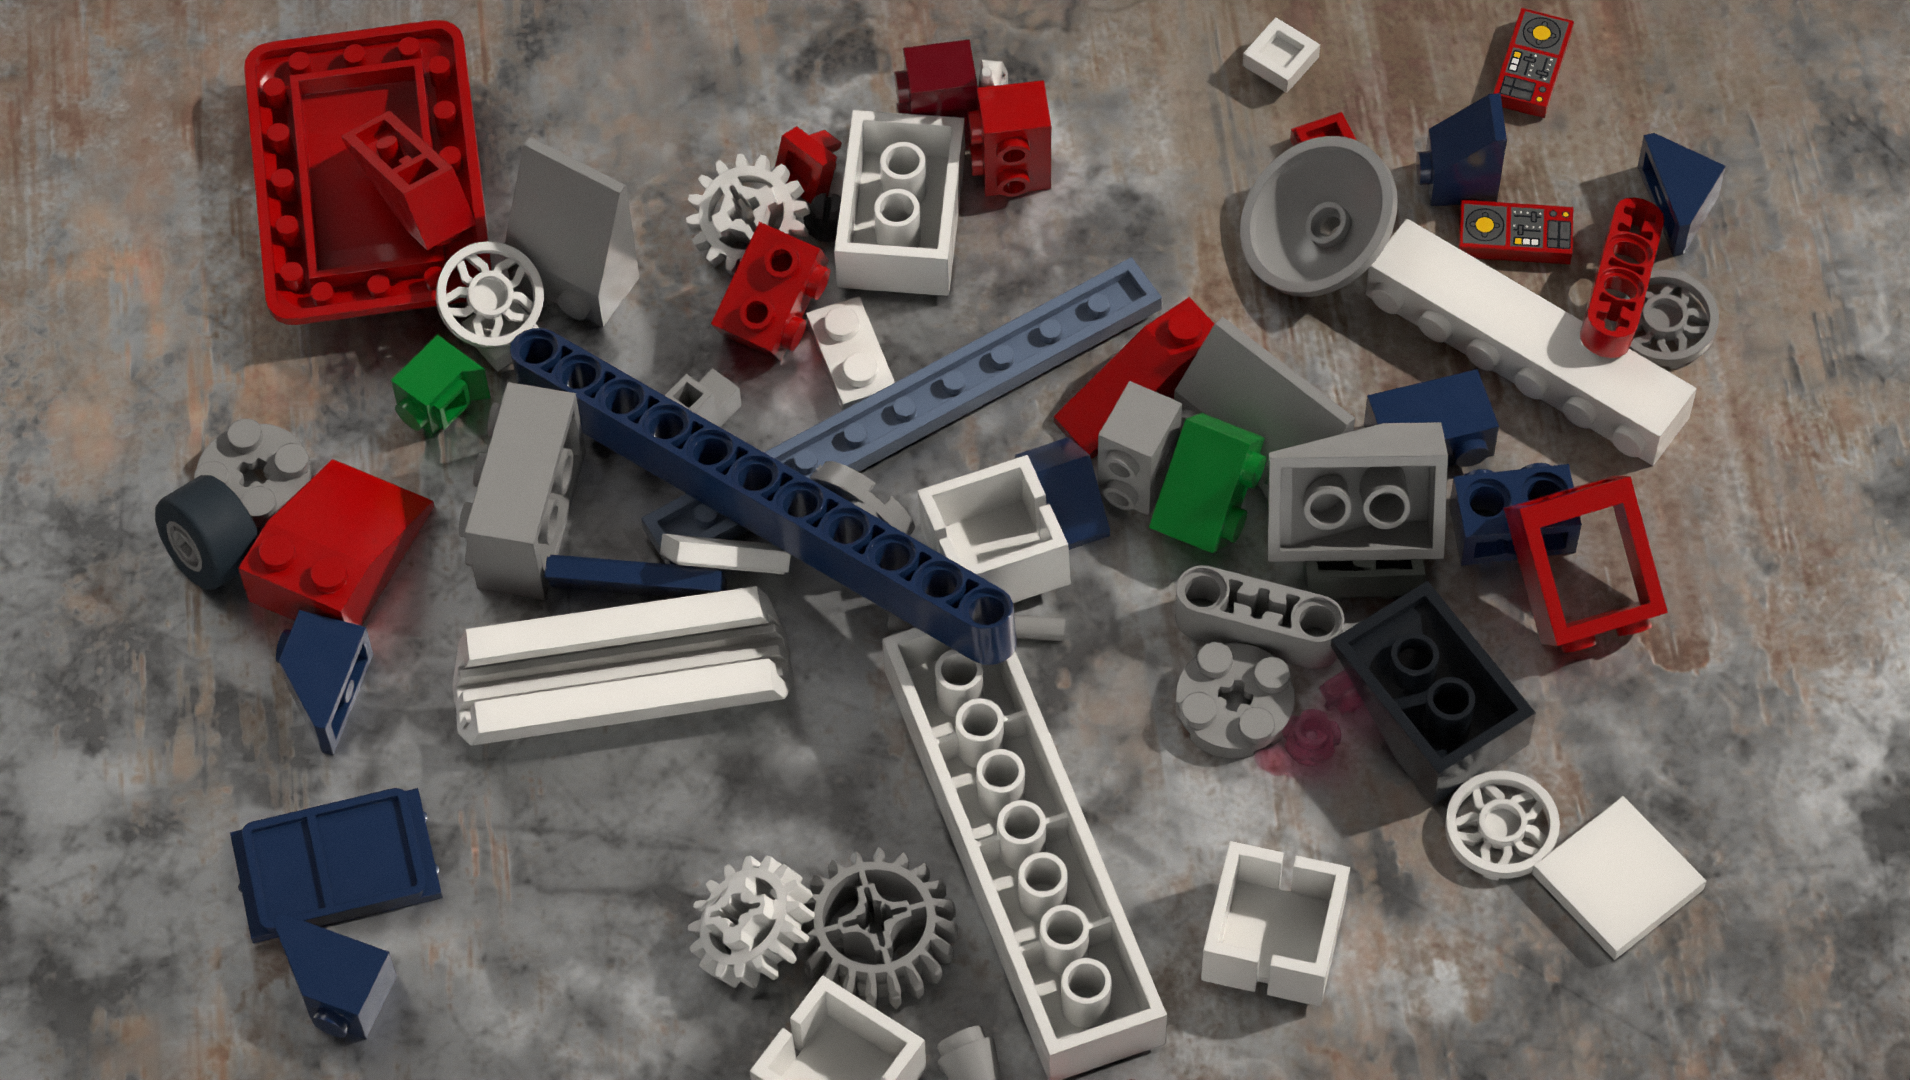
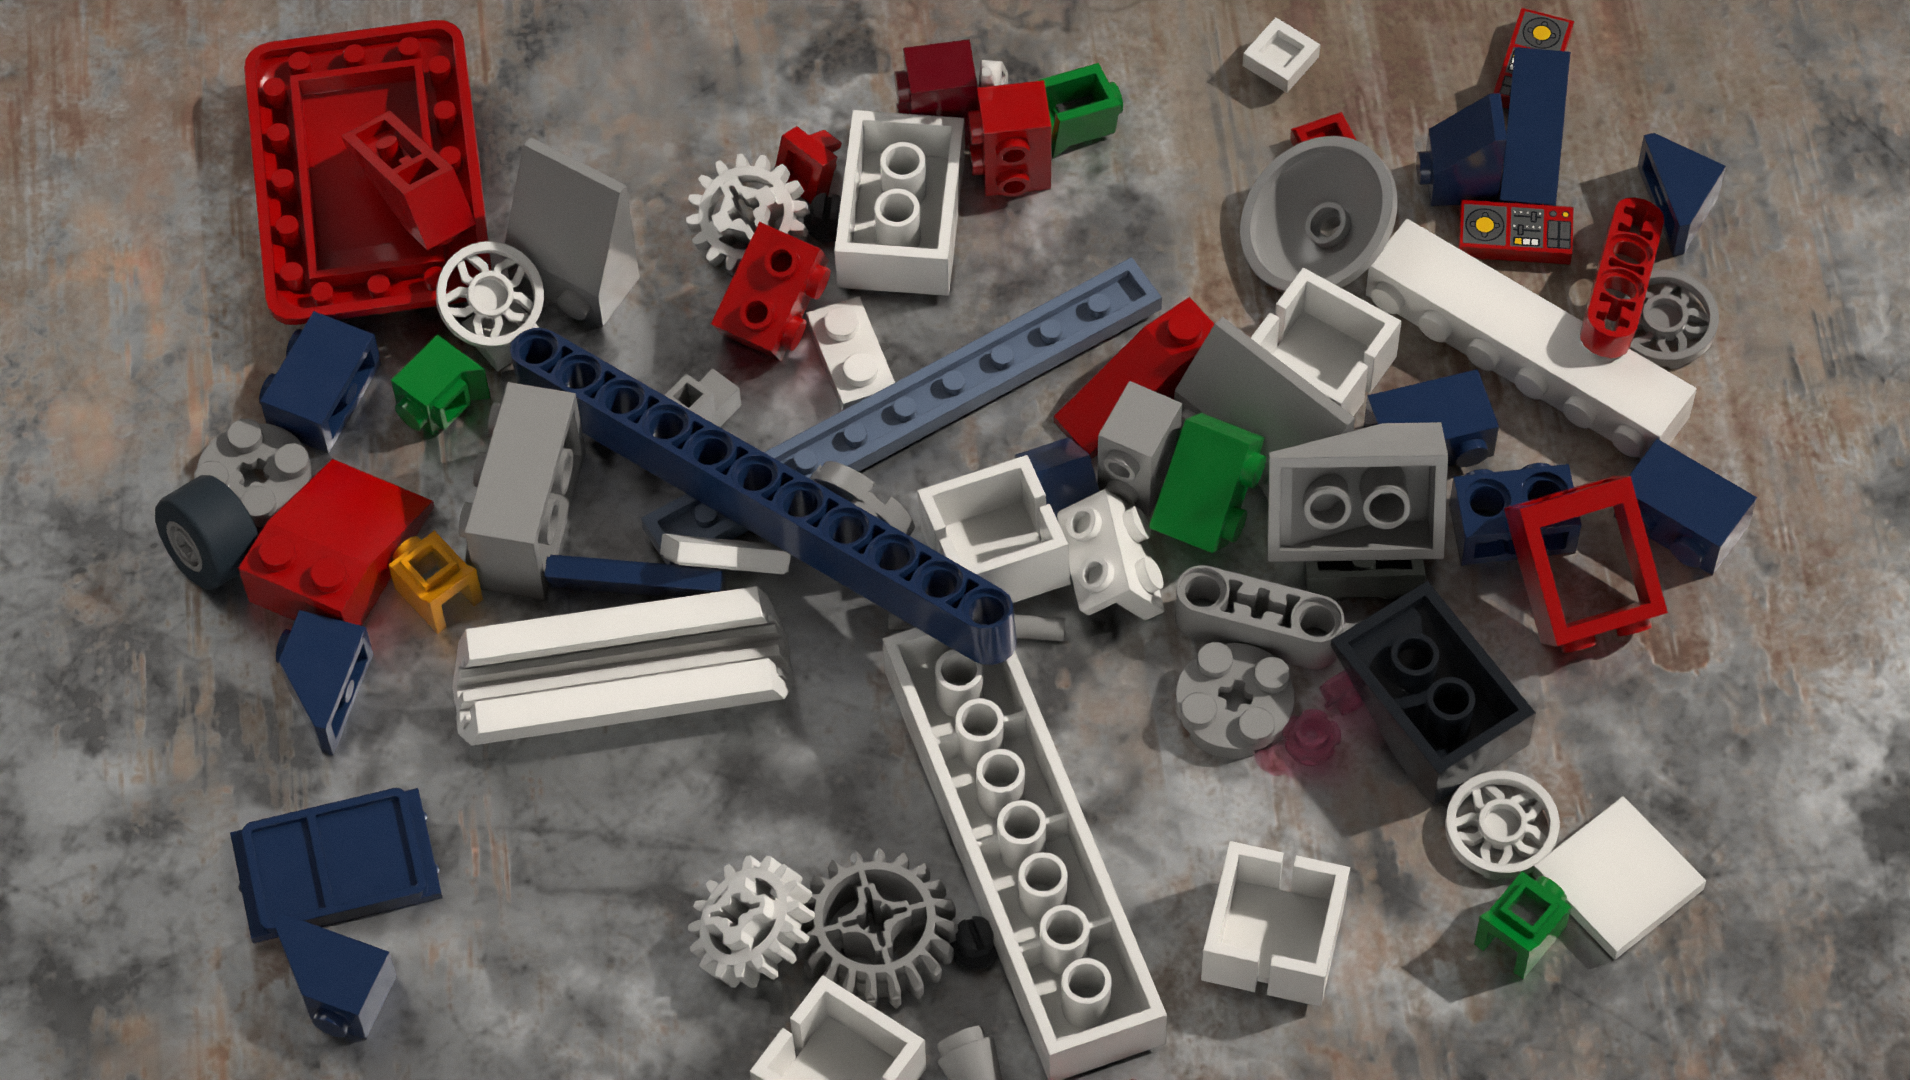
(320, 380): none -> dark blue brick
(430, 574): none -> light orange window
(974, 944): none -> black piece
(1081, 106): none -> green window
(1111, 556): none -> white bracket
(1331, 339): none -> white piece
(1525, 919): none -> green window
(1535, 126): none -> dark blue tile
(1690, 507): none -> dark blue brick

